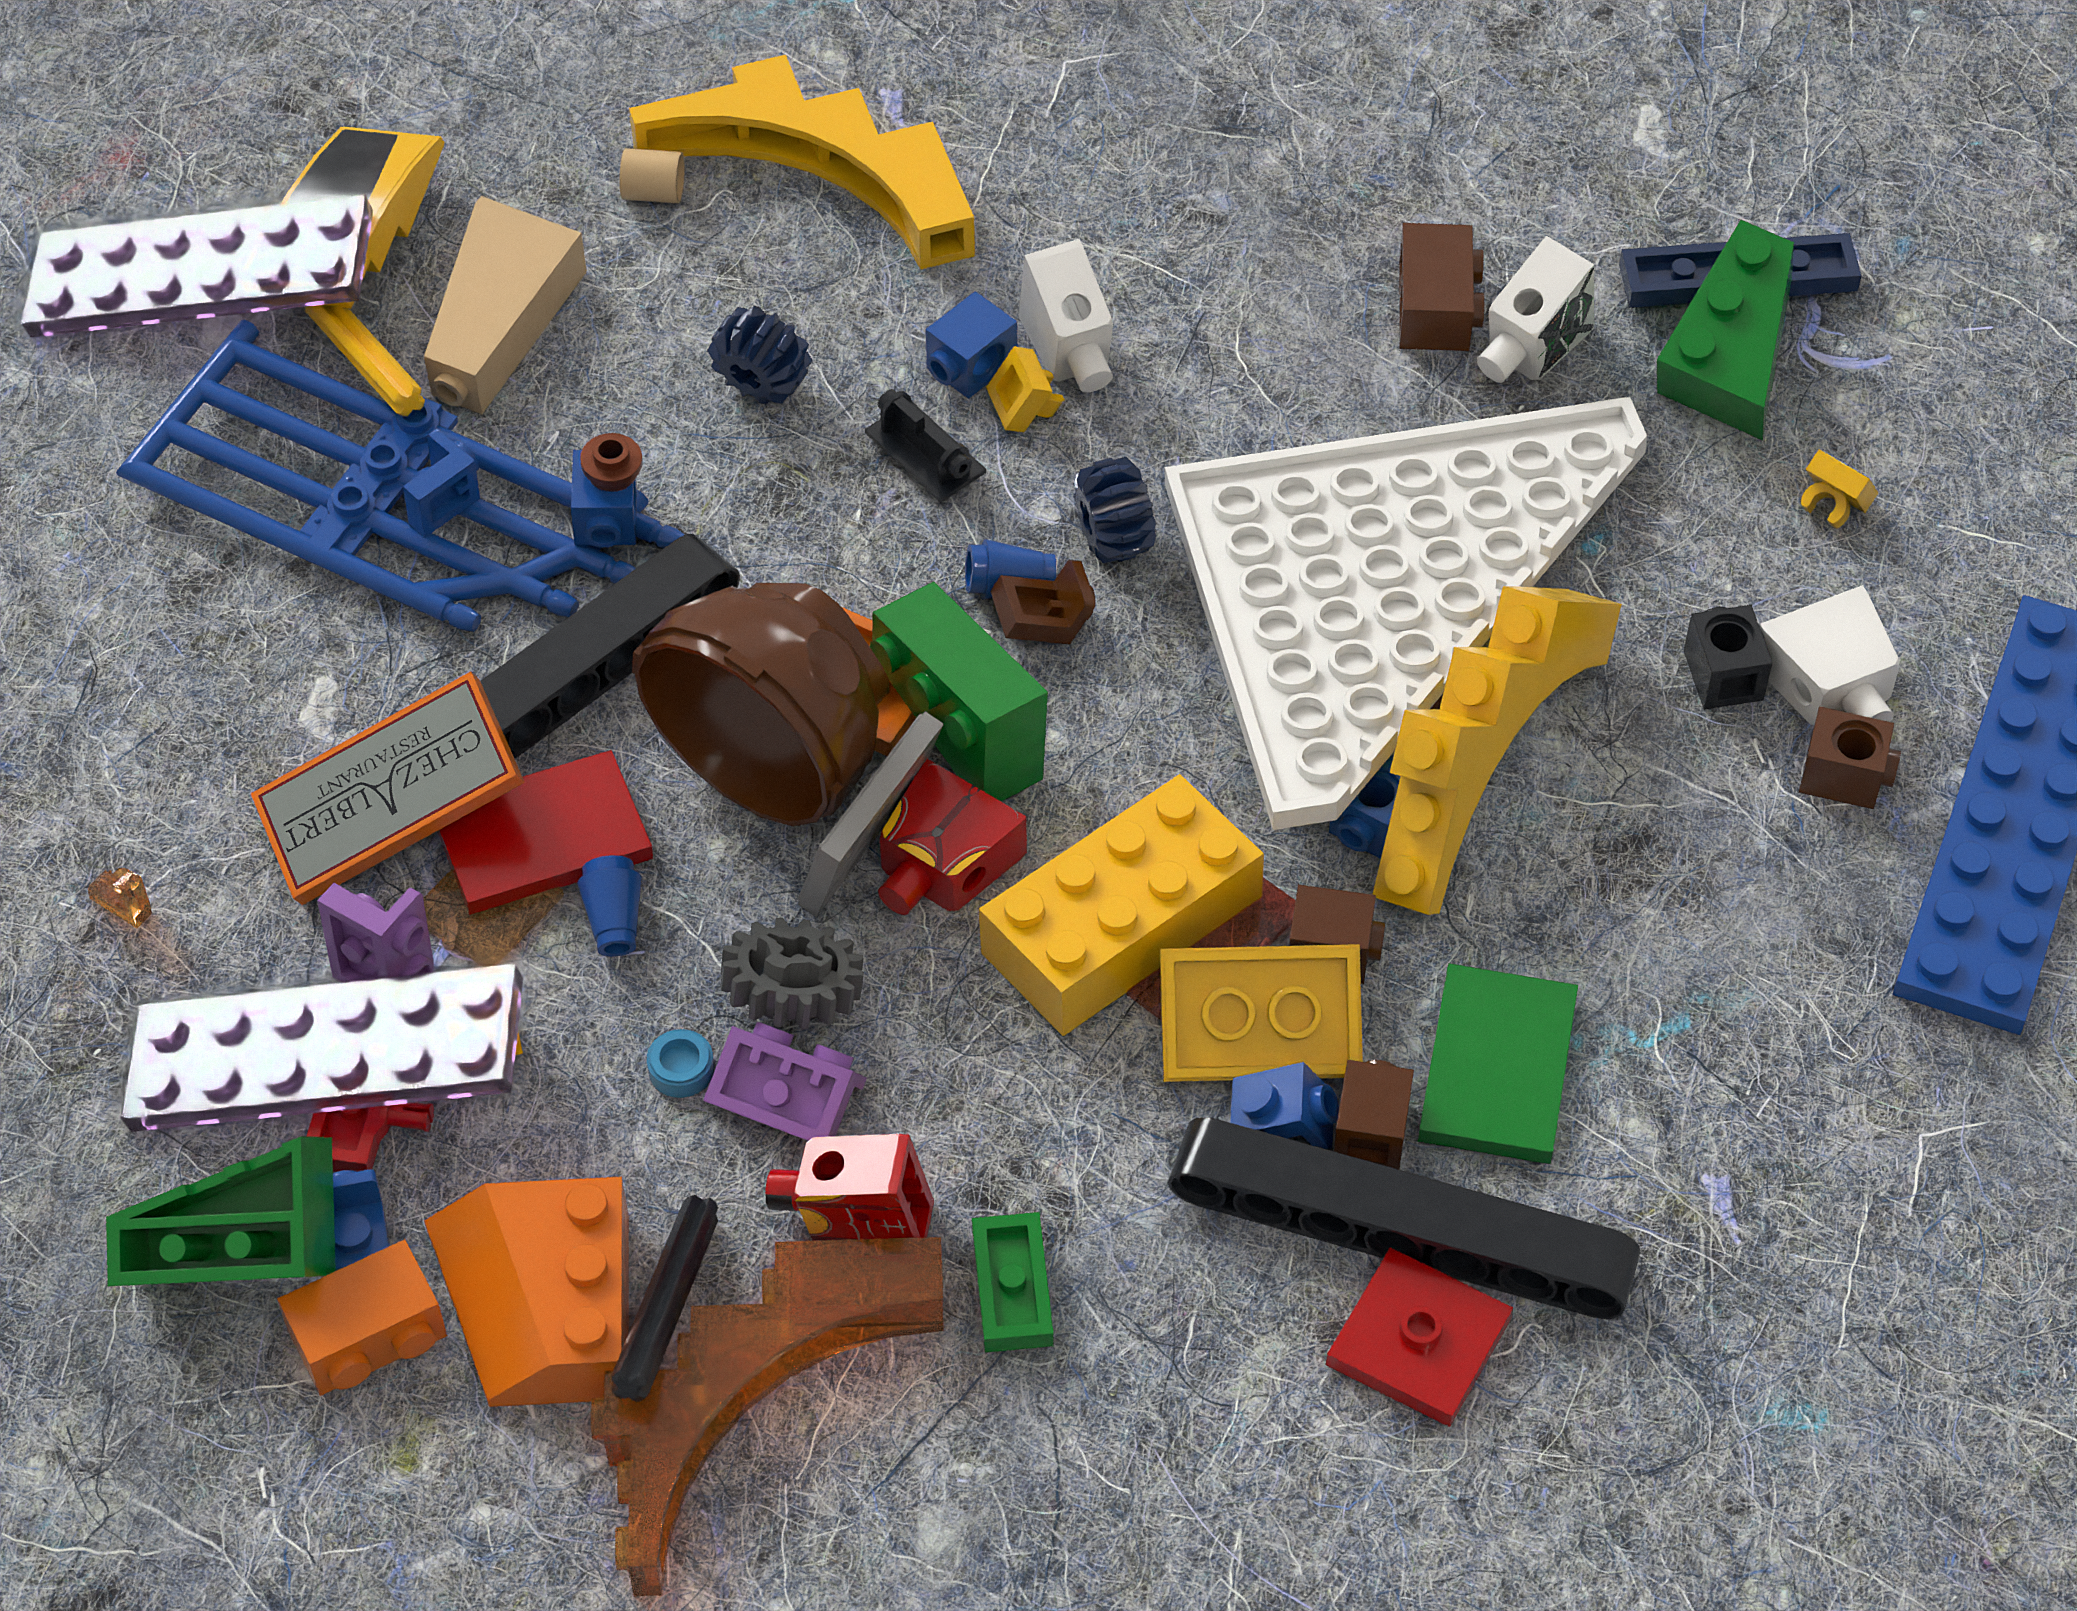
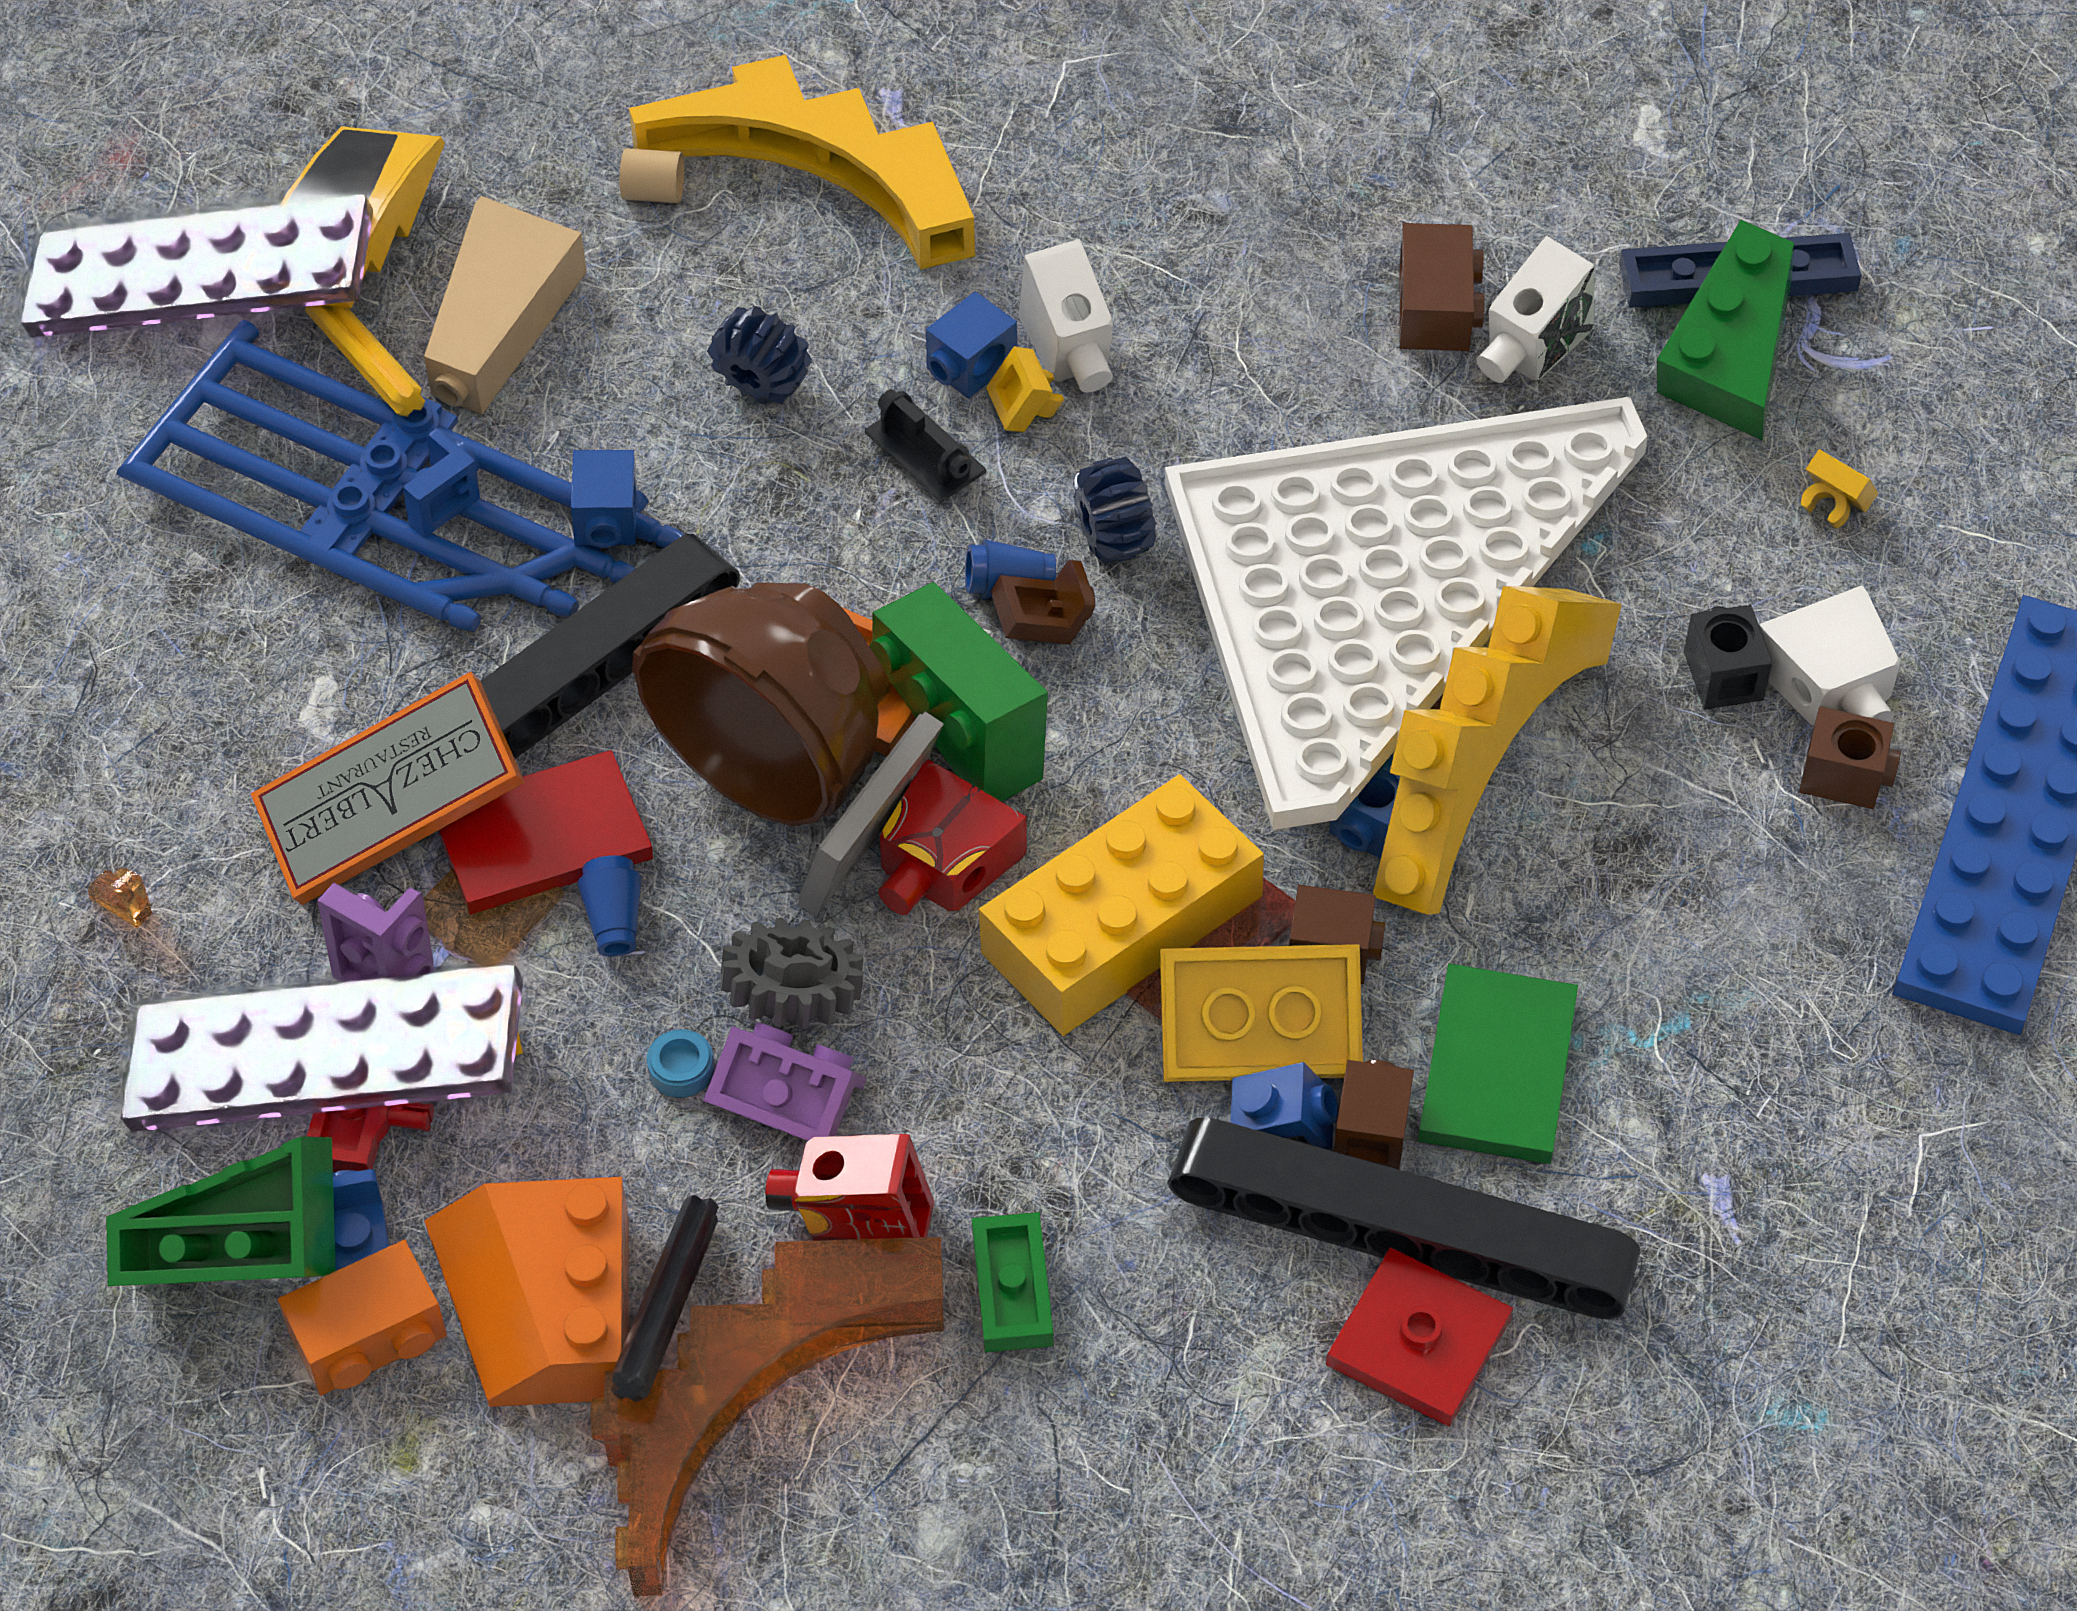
(611, 473): copper plate -> none

